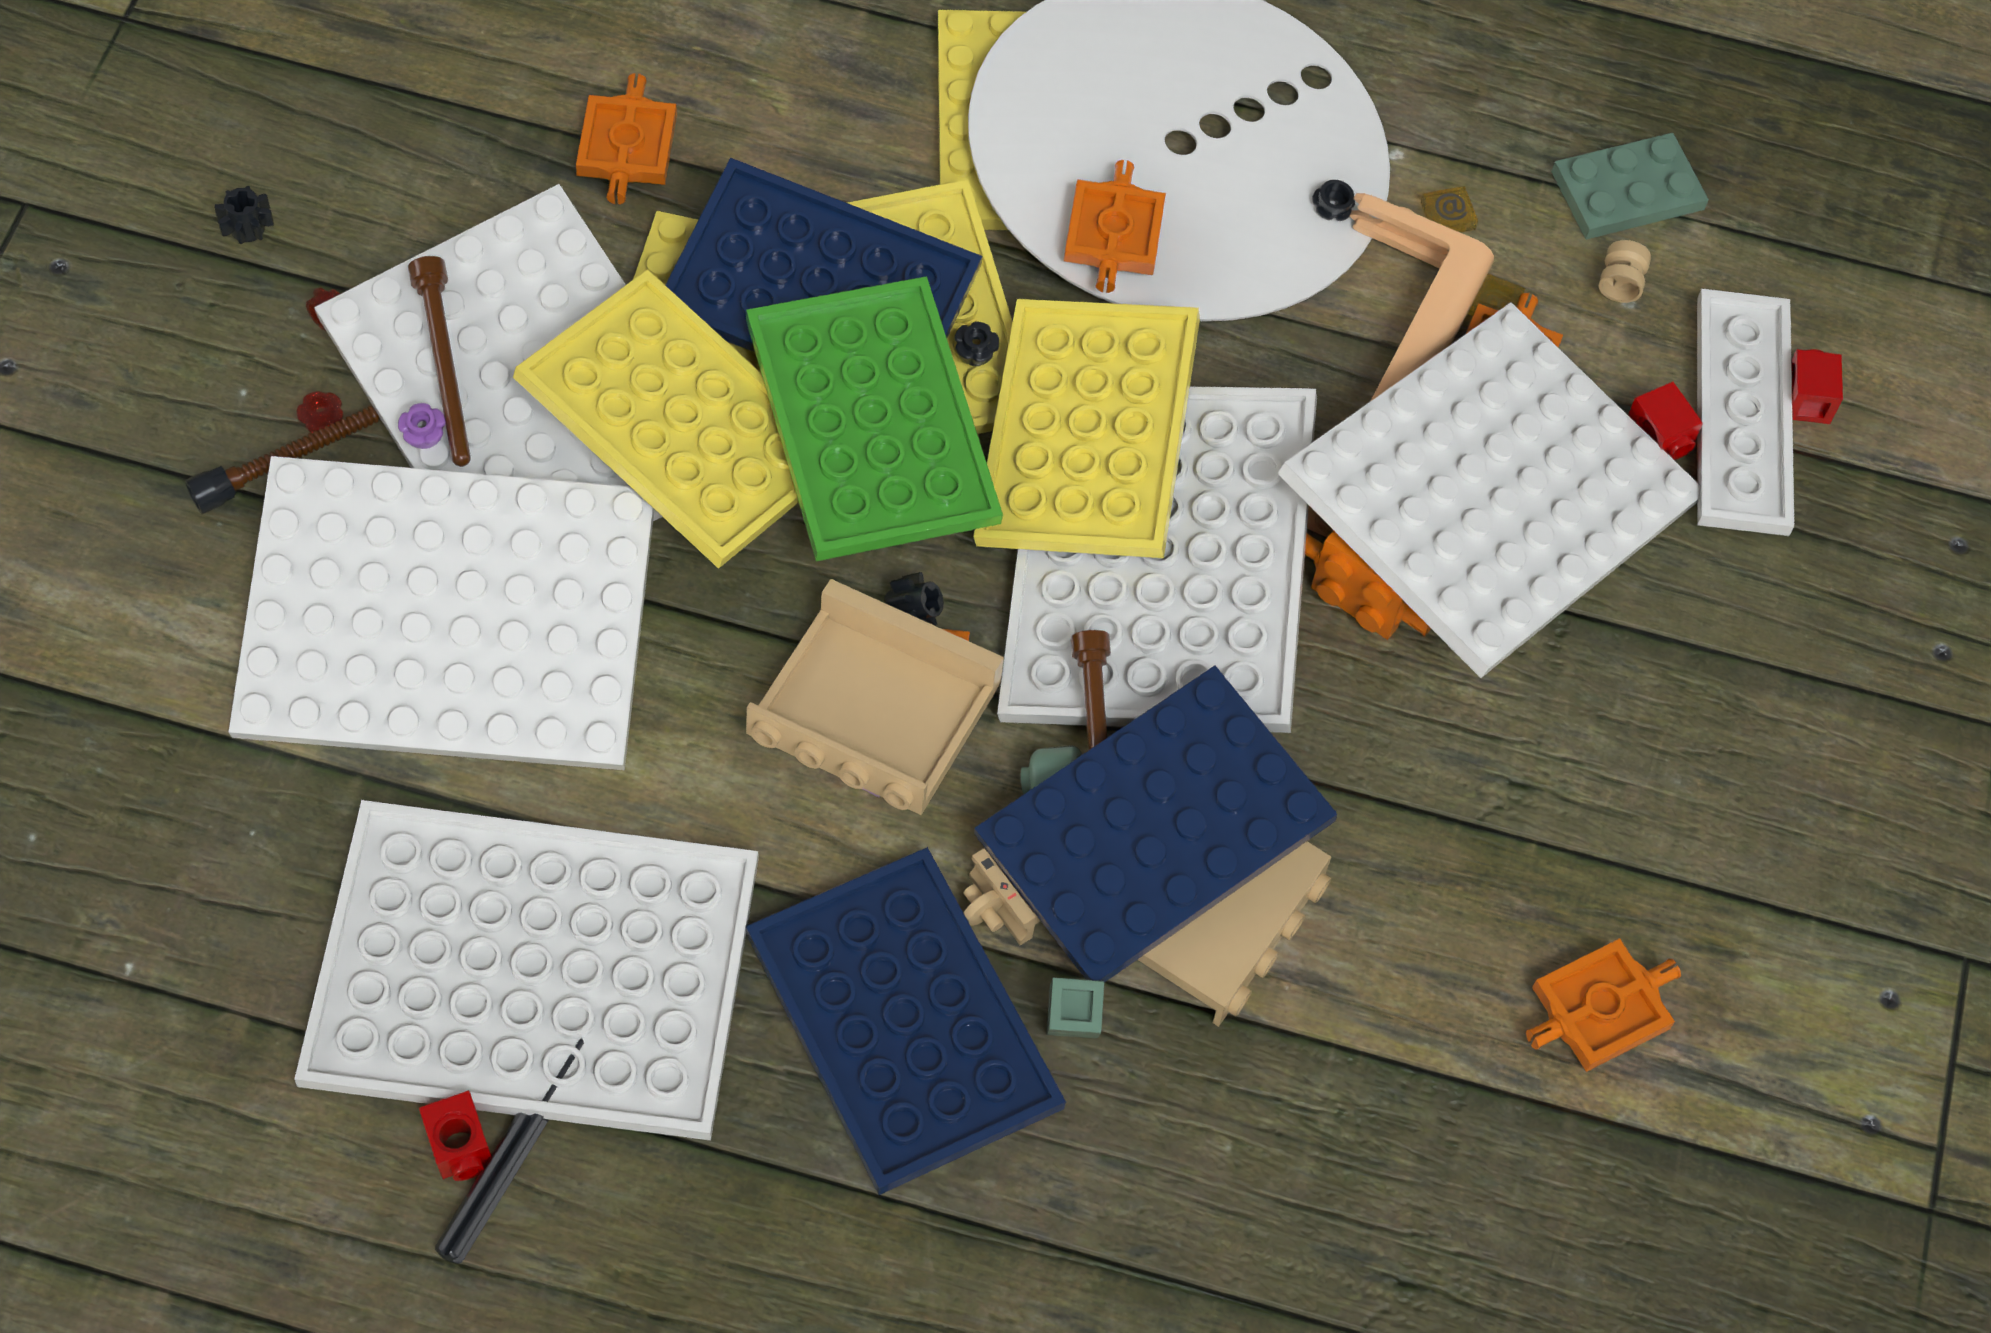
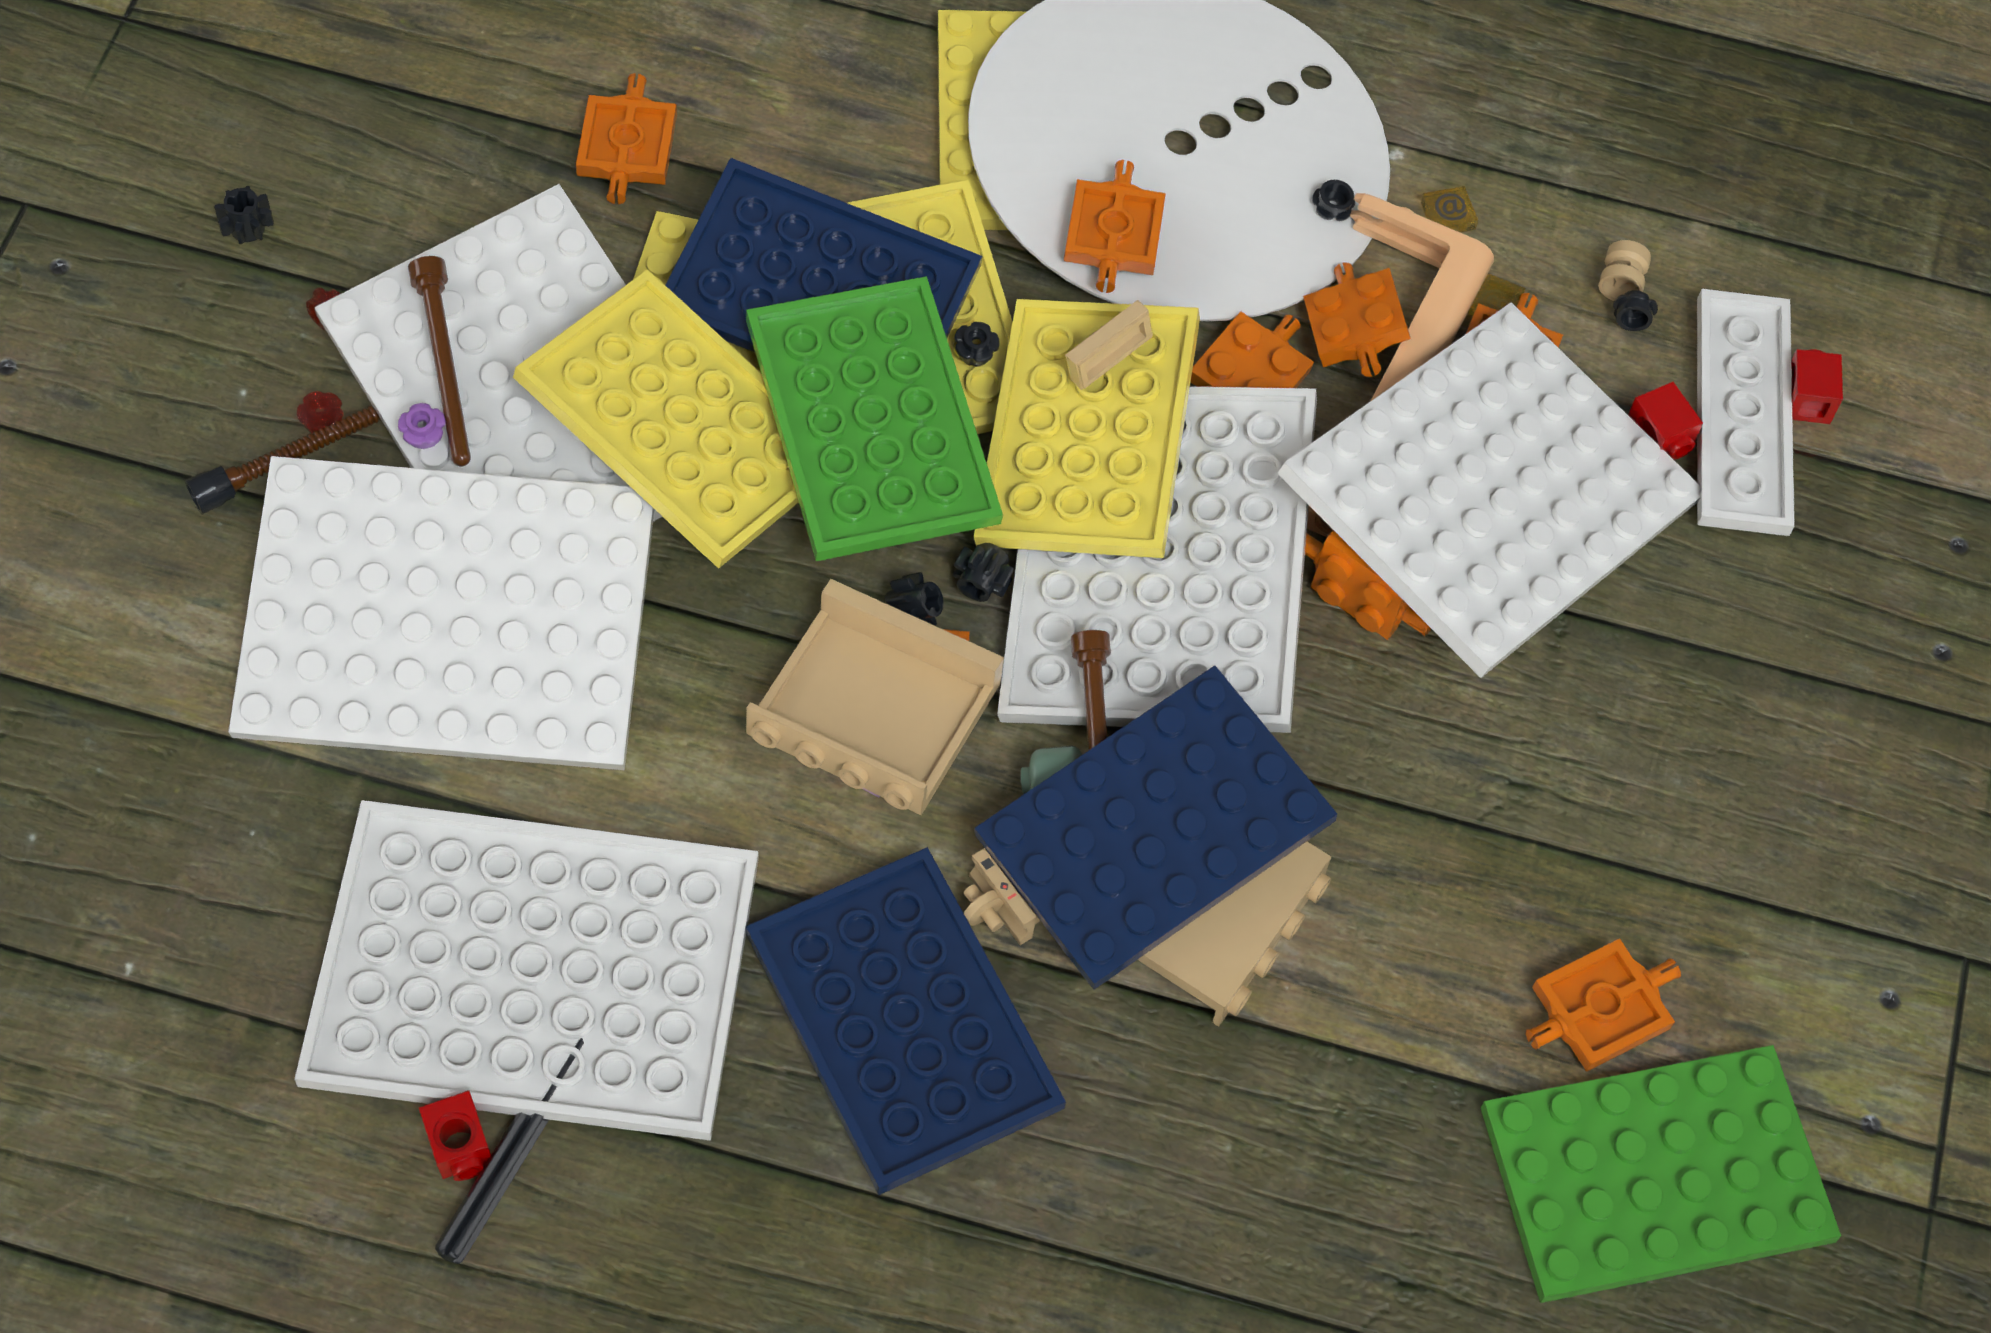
(983, 572): none -> black gear
(1075, 1008): sand green panel -> none
(1109, 345): none -> tan tile
(1253, 357): none -> orange plate
(1356, 318): none -> orange plate
(1629, 185): sand green plate -> none
(1634, 310): none -> black plate
(1658, 1173): none -> bright green plate

